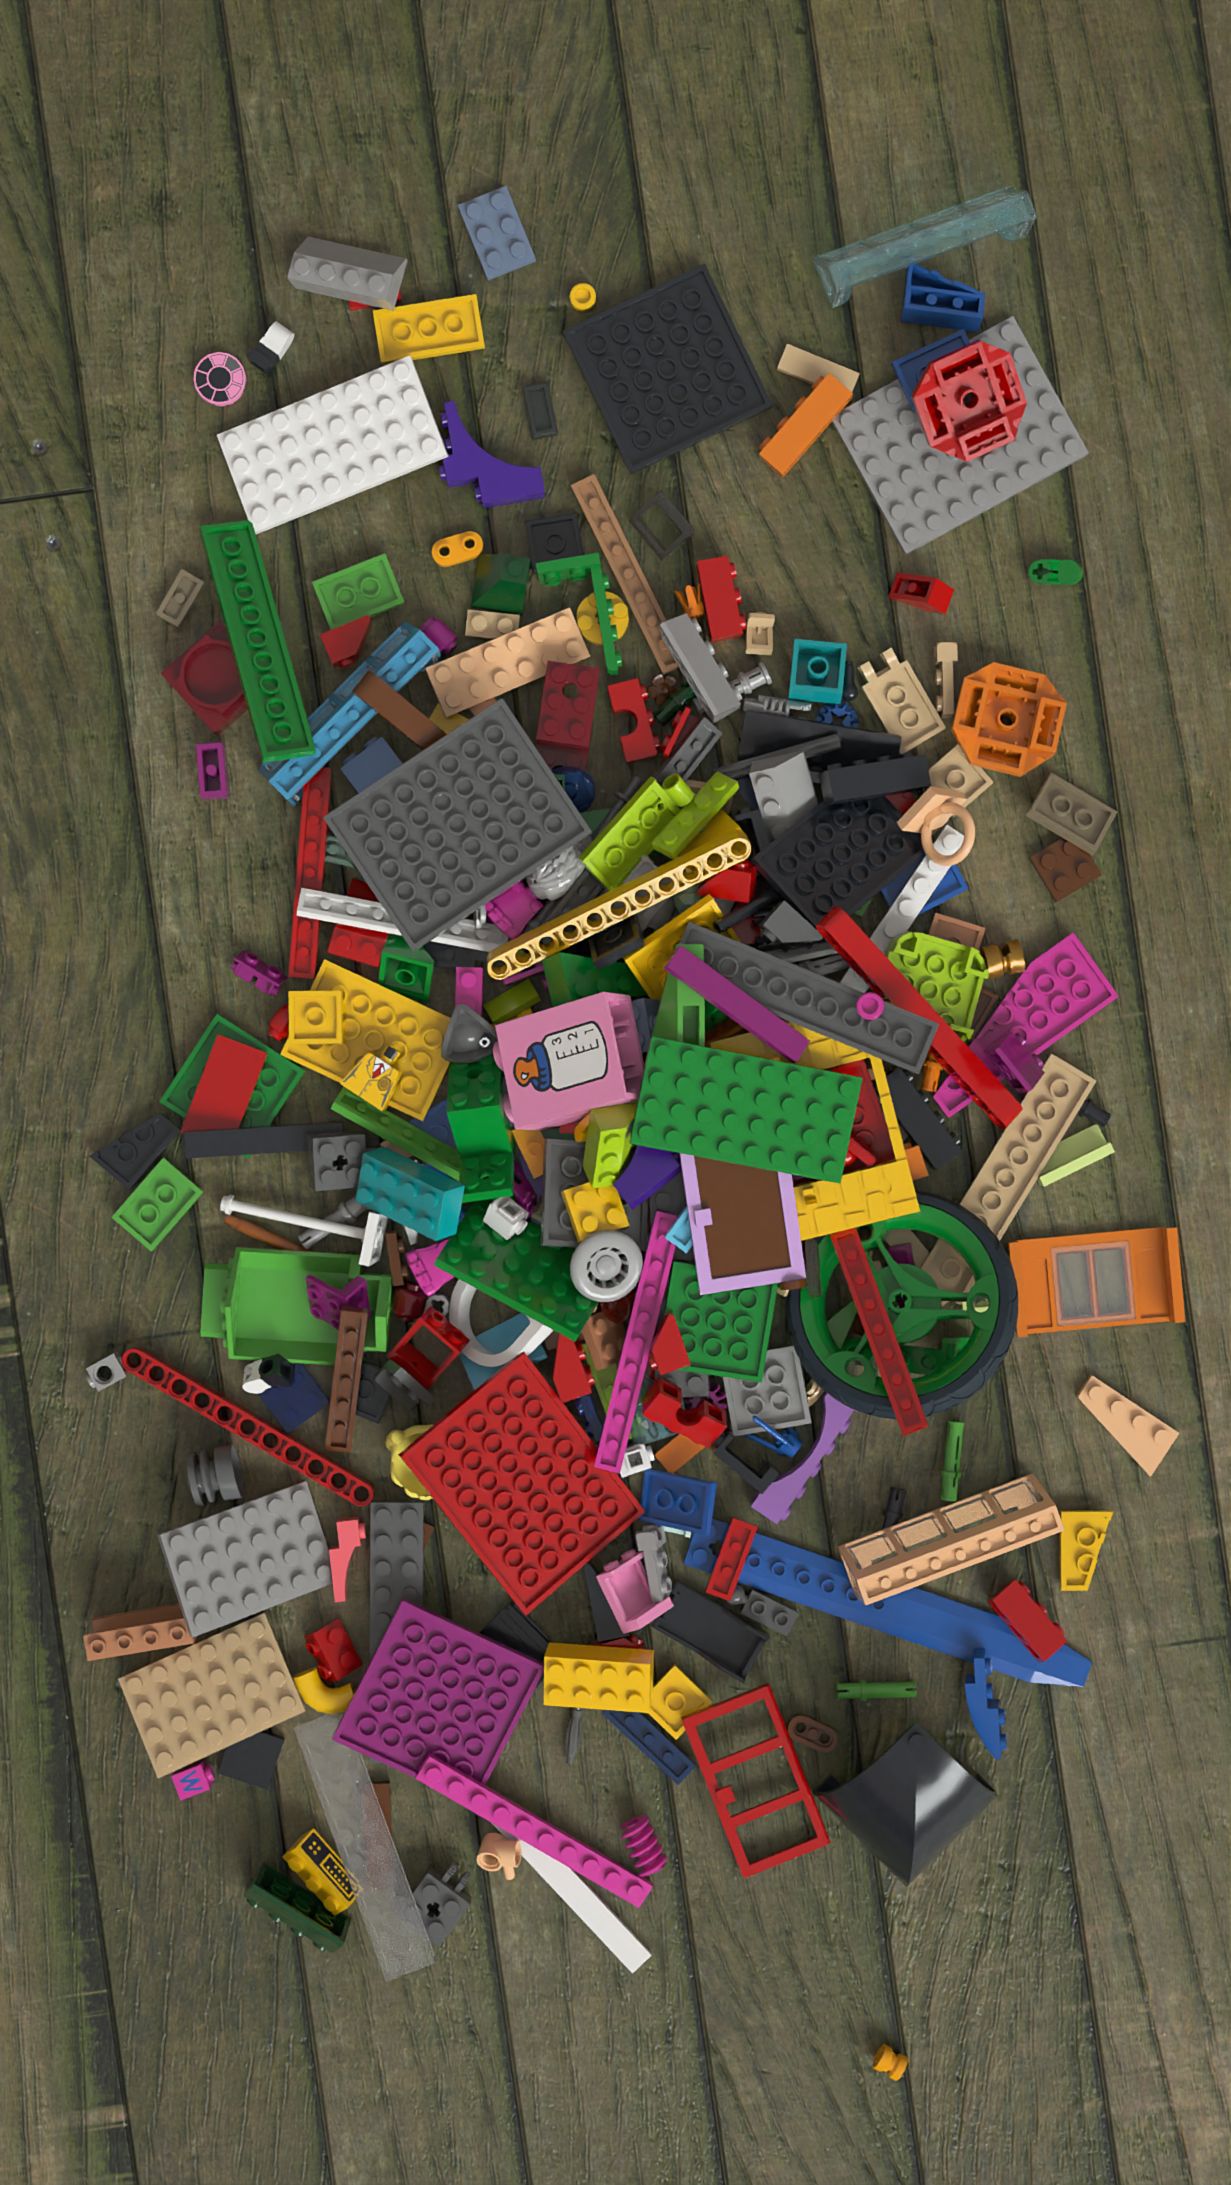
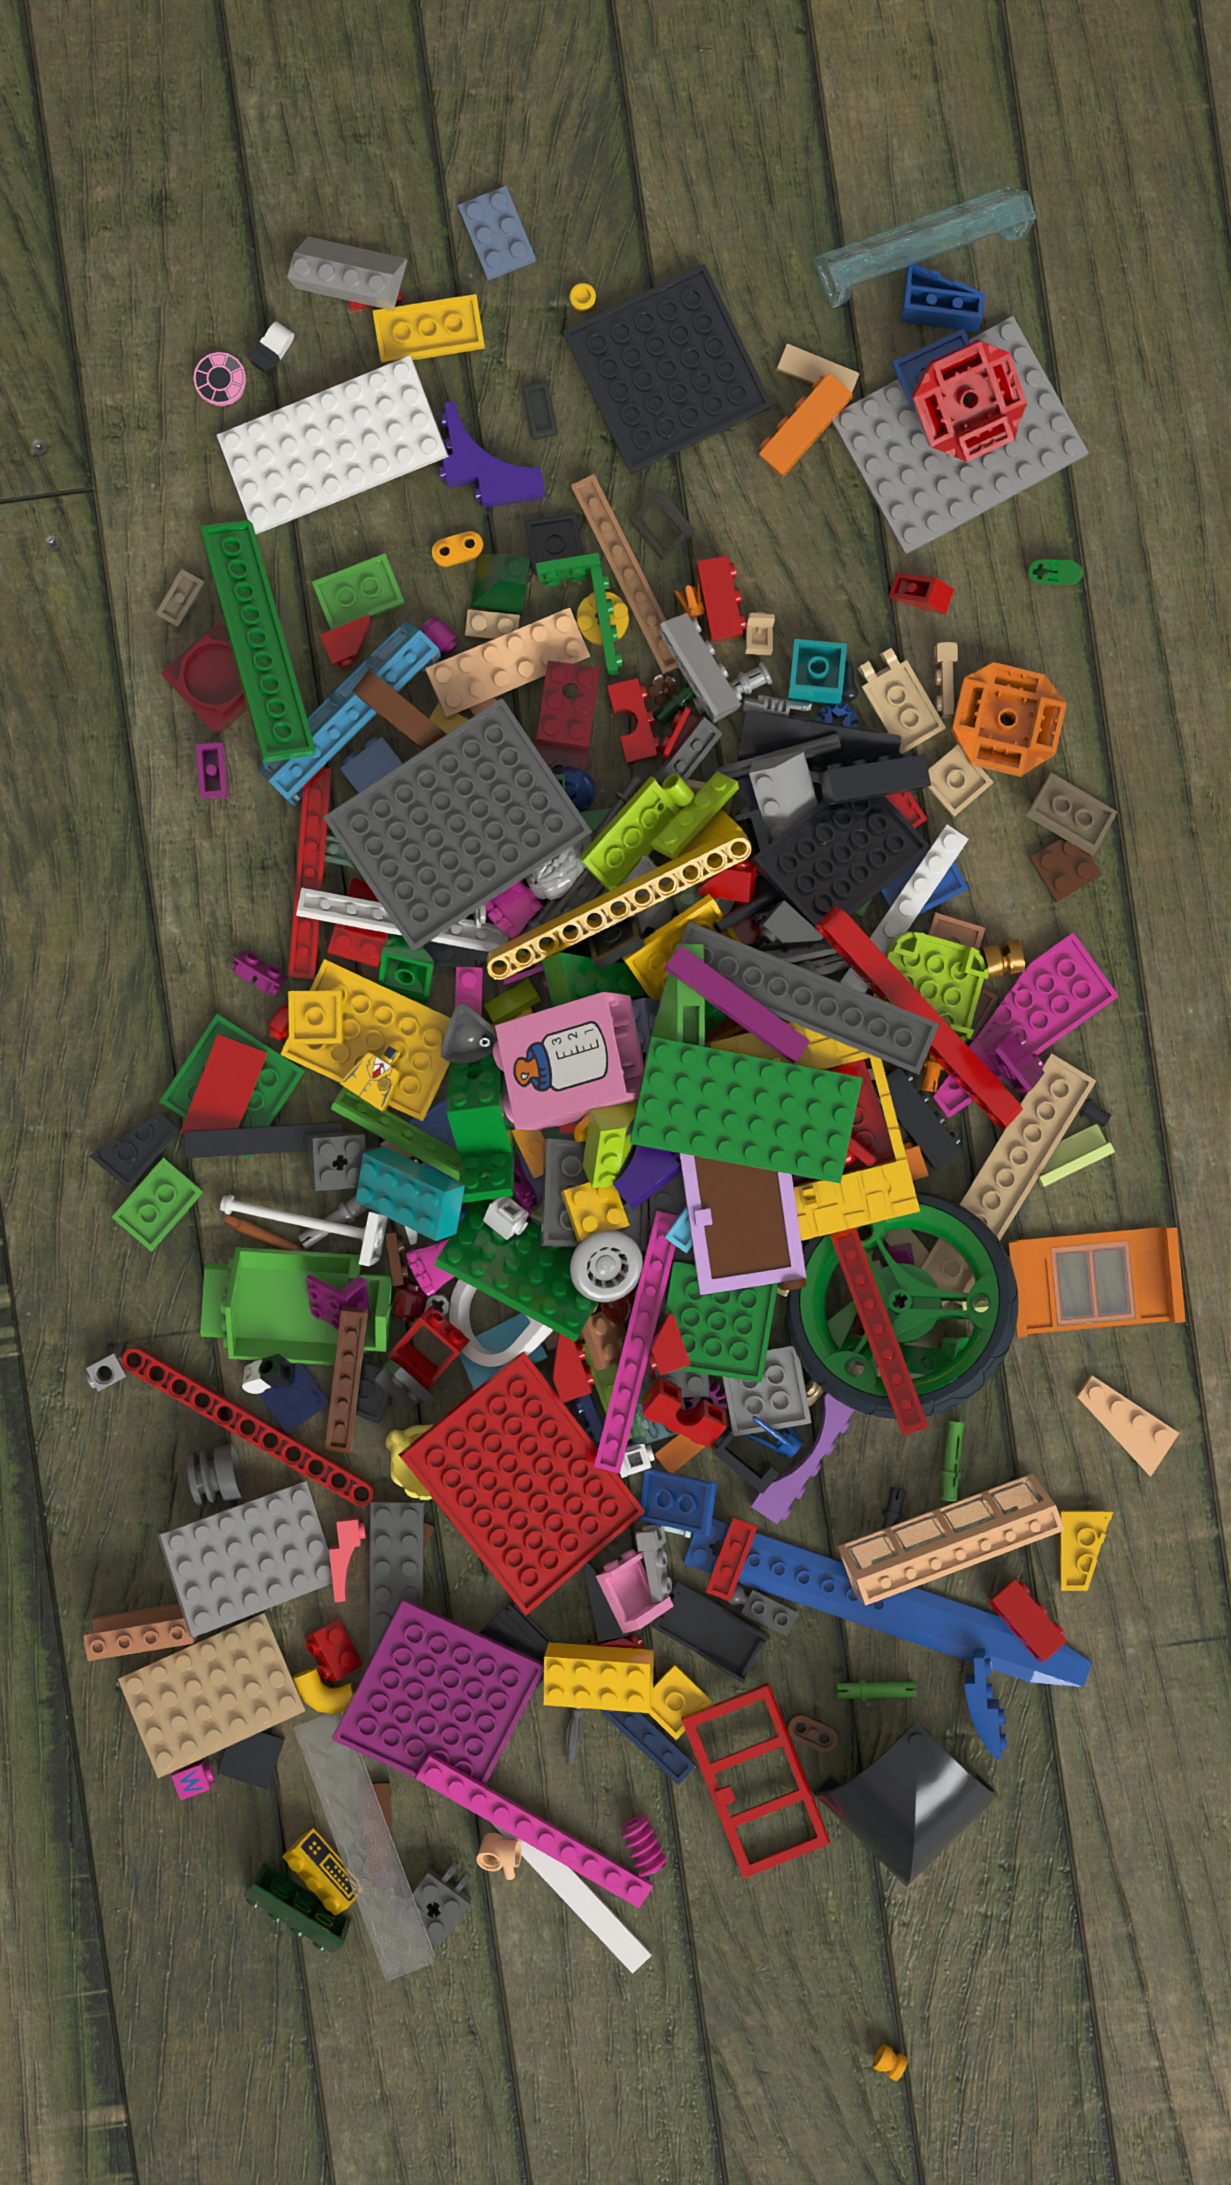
(813, 1268): clear smoke tile -> none
(870, 1006): dark pink tile -> none
(931, 813): light nougat tile -> none

